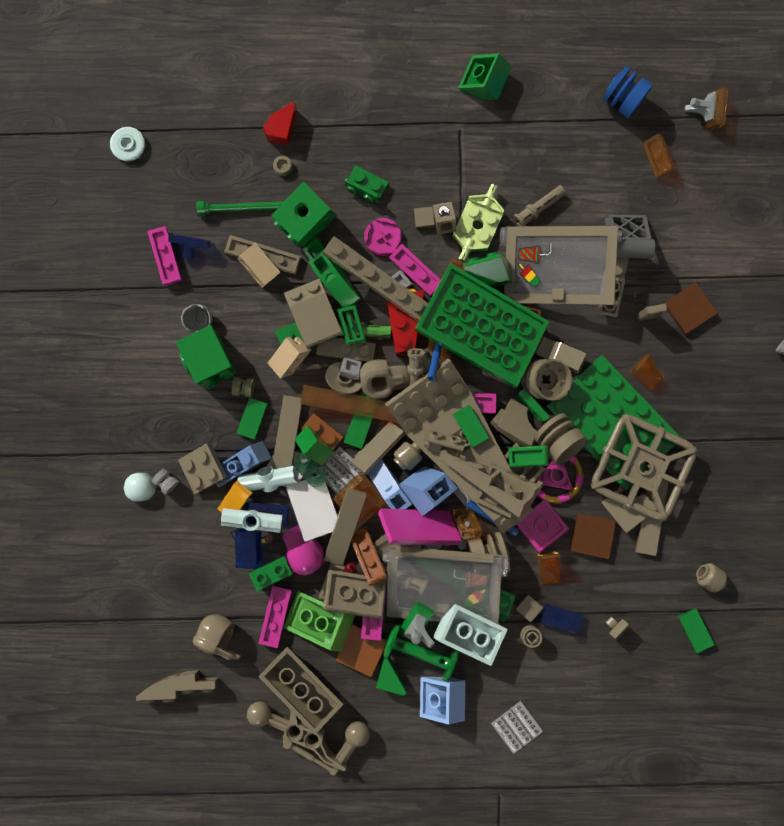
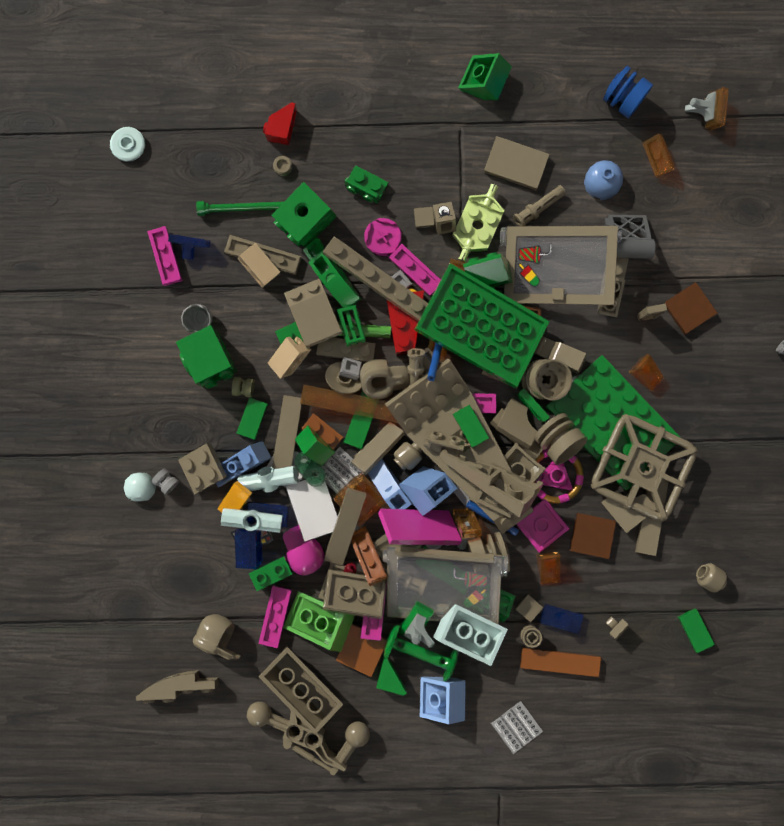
(516, 163): none -> dark tan tile
(529, 456): green tile -> none
(560, 662): none -> dark orange tile
(603, 179): none -> medium blue cylinder

